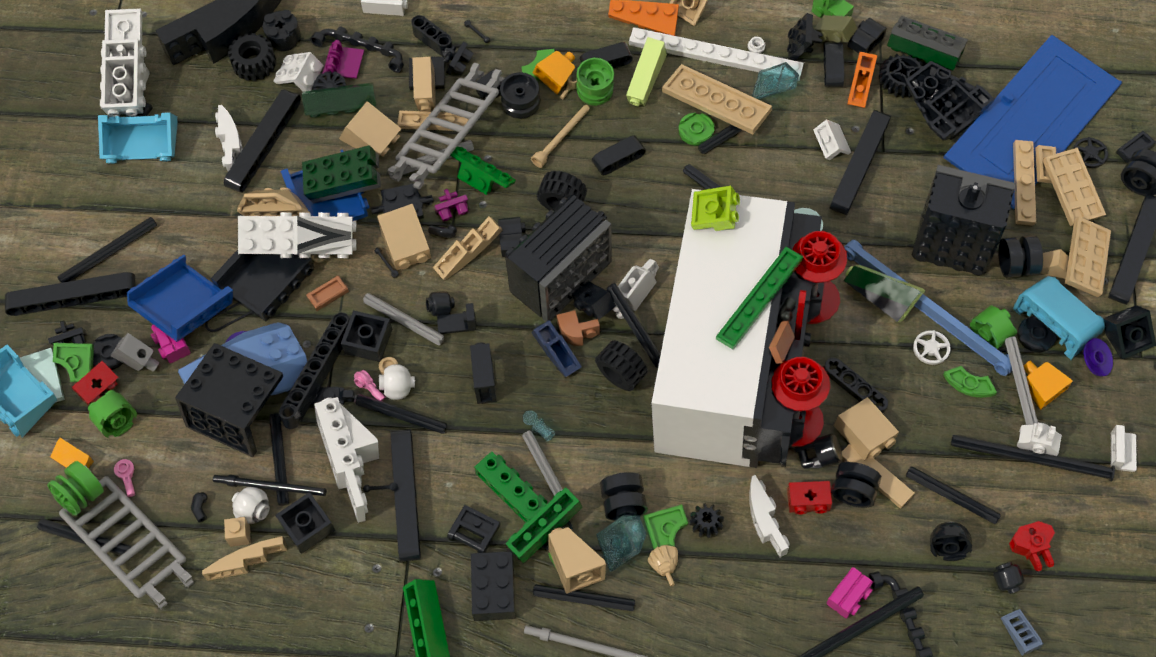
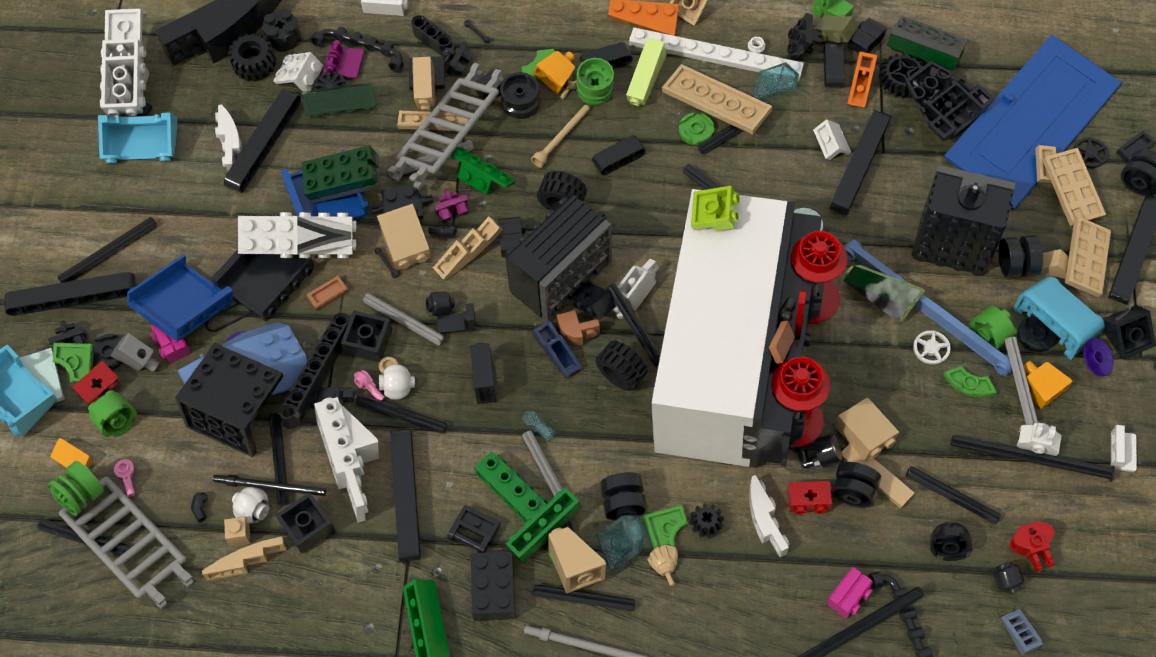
(271, 203): tan wedge -> none
(371, 129): tan slope -> none
(393, 486): black hinge -> none
(759, 298): green tile -> none
(856, 385): black beam -> none
(1025, 182): tan plate -> none

